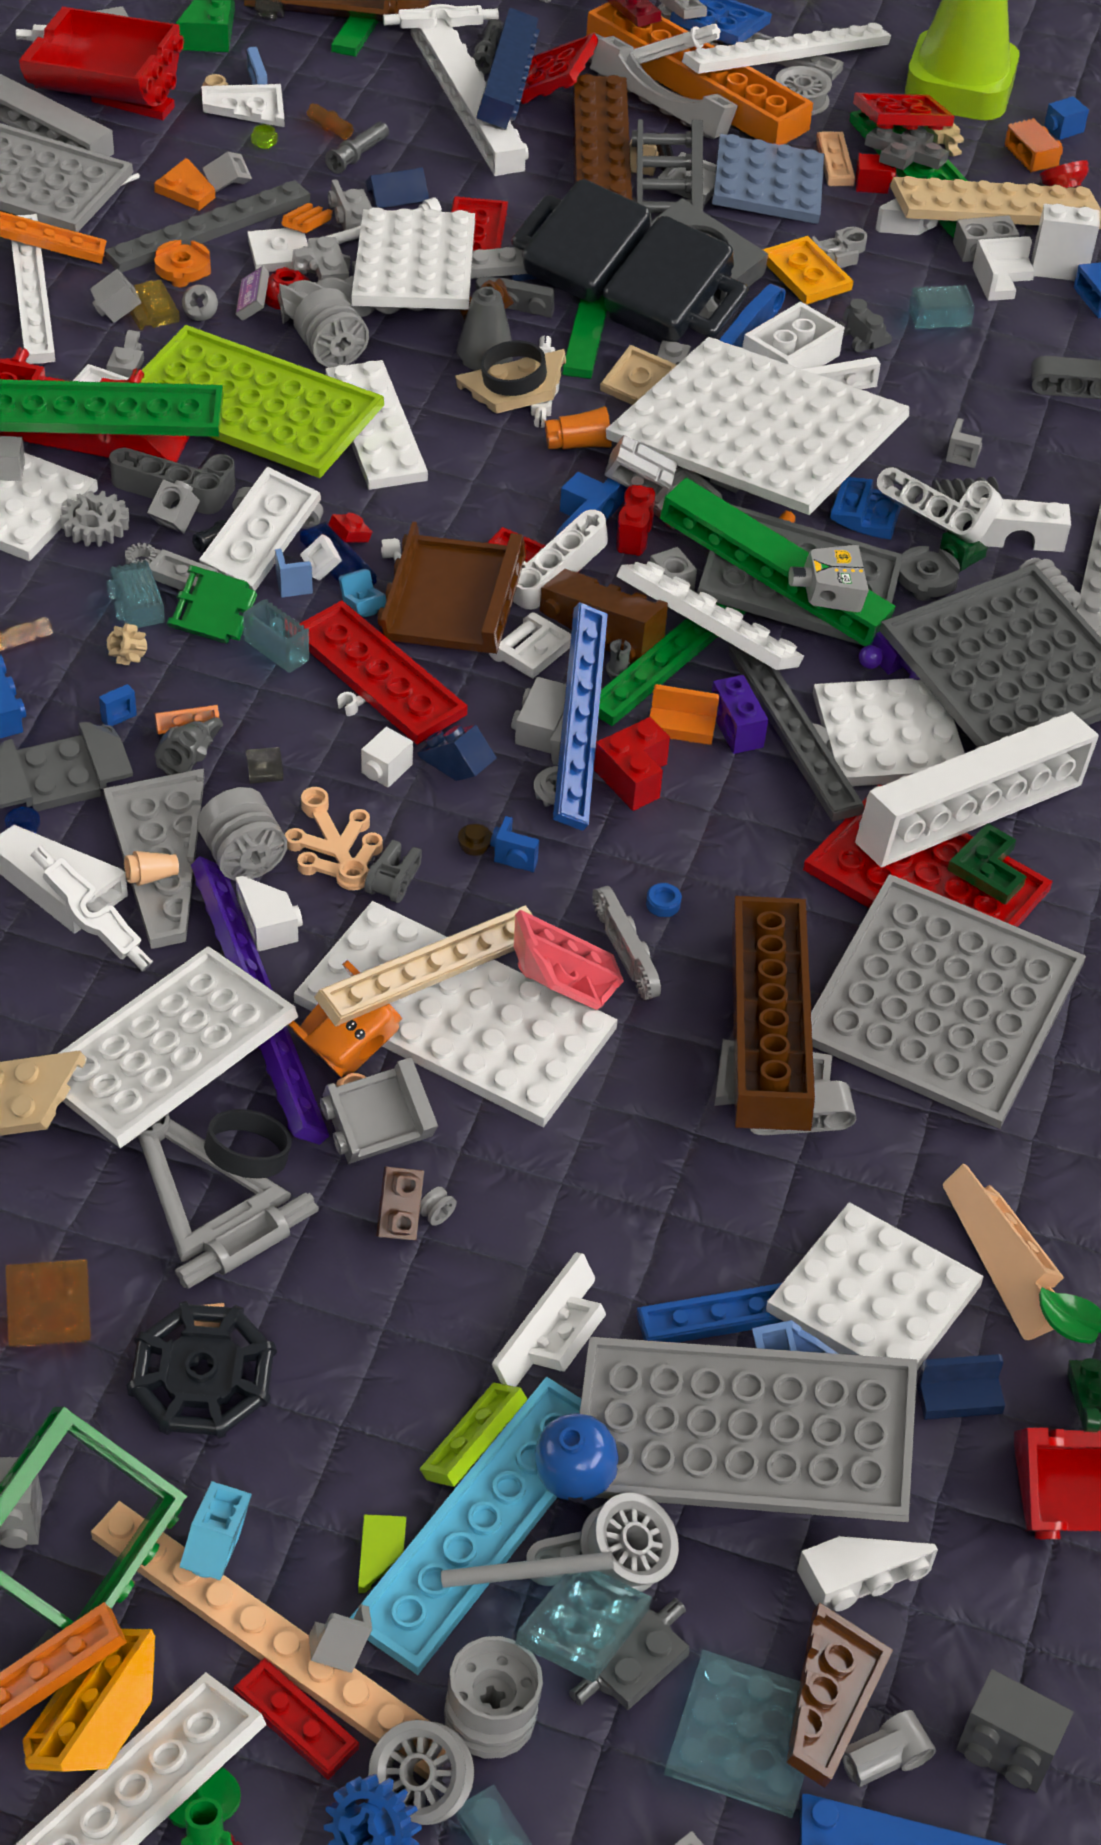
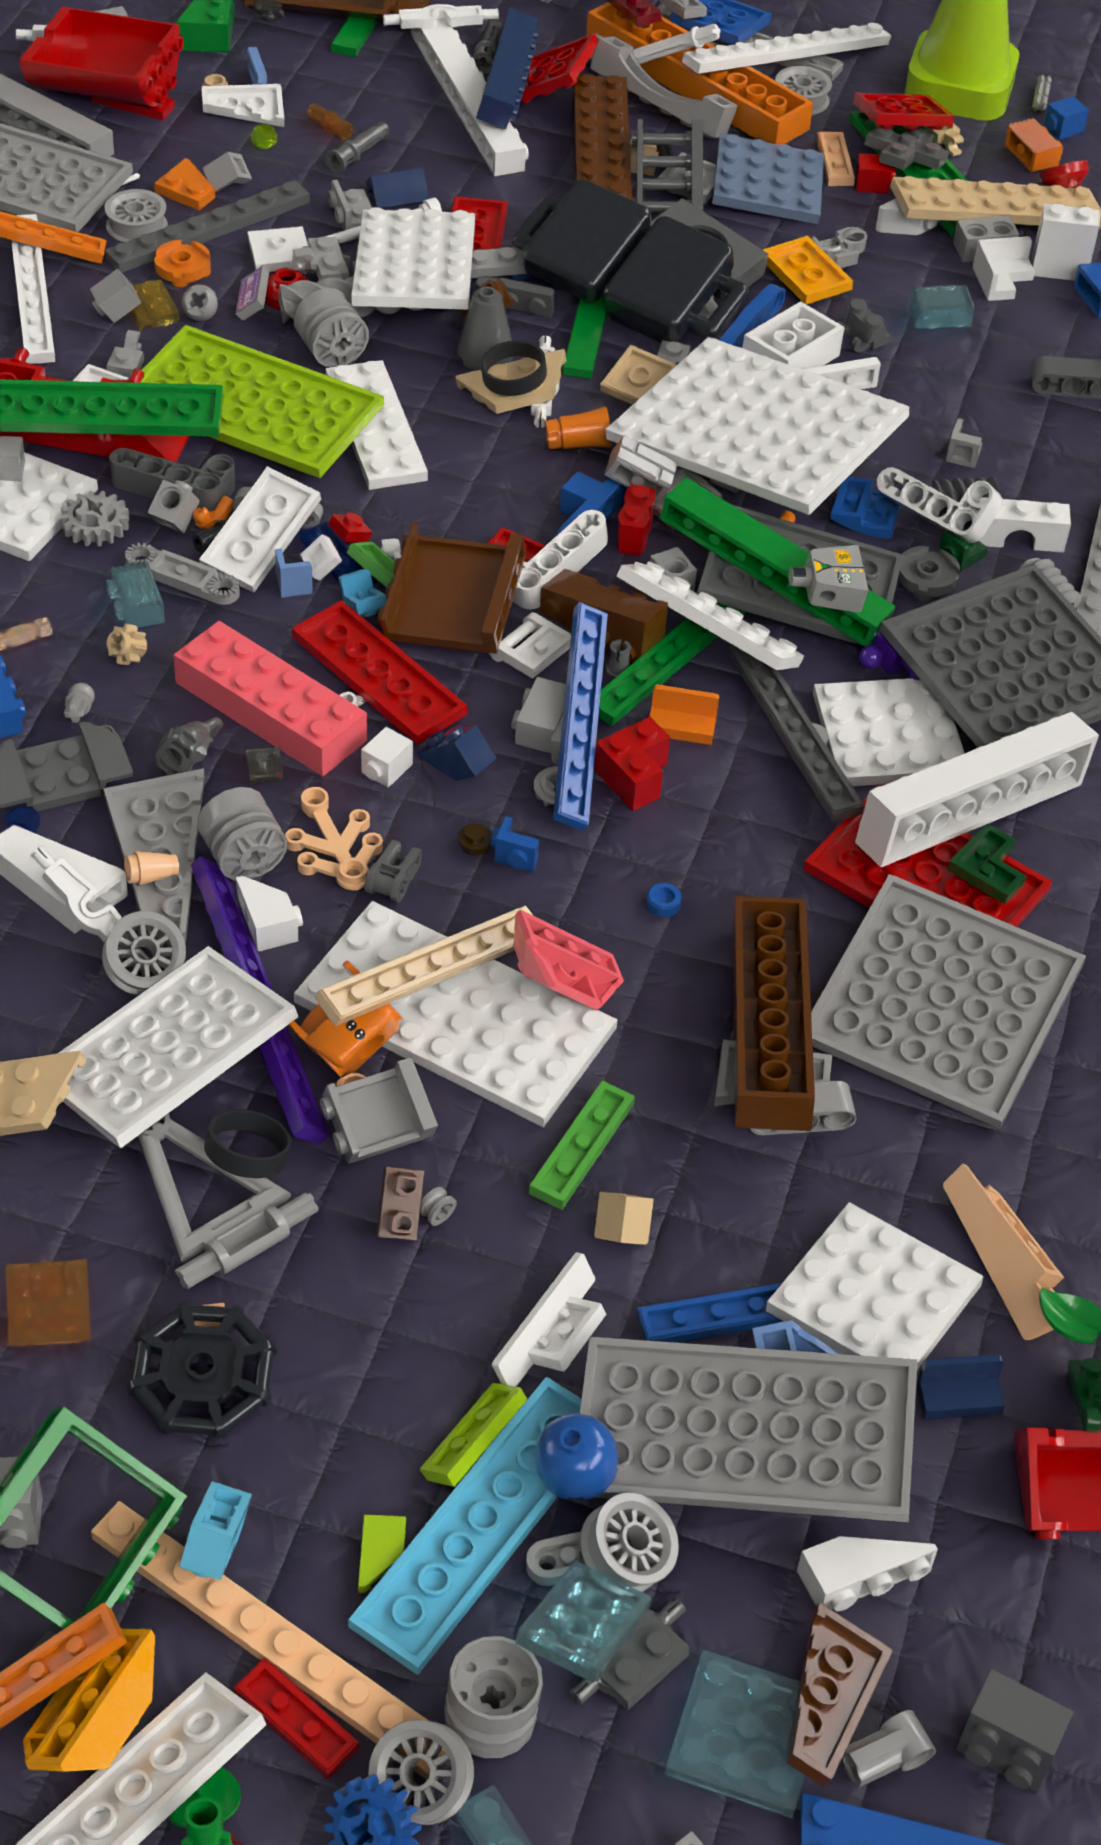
(78, 701): none -> light grey axle
(118, 705): blue plate -> none
(126, 926): none -> light grey wheel
(134, 214): none -> light grey wheel
(180, 717): orange piece -> none
(205, 519): none -> orange arm
(213, 605): green plate -> none
(270, 698): none -> coral brick
(276, 635): clear light blue brick -> none
(307, 216): orange tile -> none
(340, 1639): light grey panel -> none
(374, 560): none -> bright green tile
(527, 1569): light grey bar -> none
(581, 1145): none -> bright green plate
(623, 1218): none -> tan panel
(630, 949): light grey plate -> none
(740, 714): dark purple brick -> none
(1041, 93): none -> light grey axle

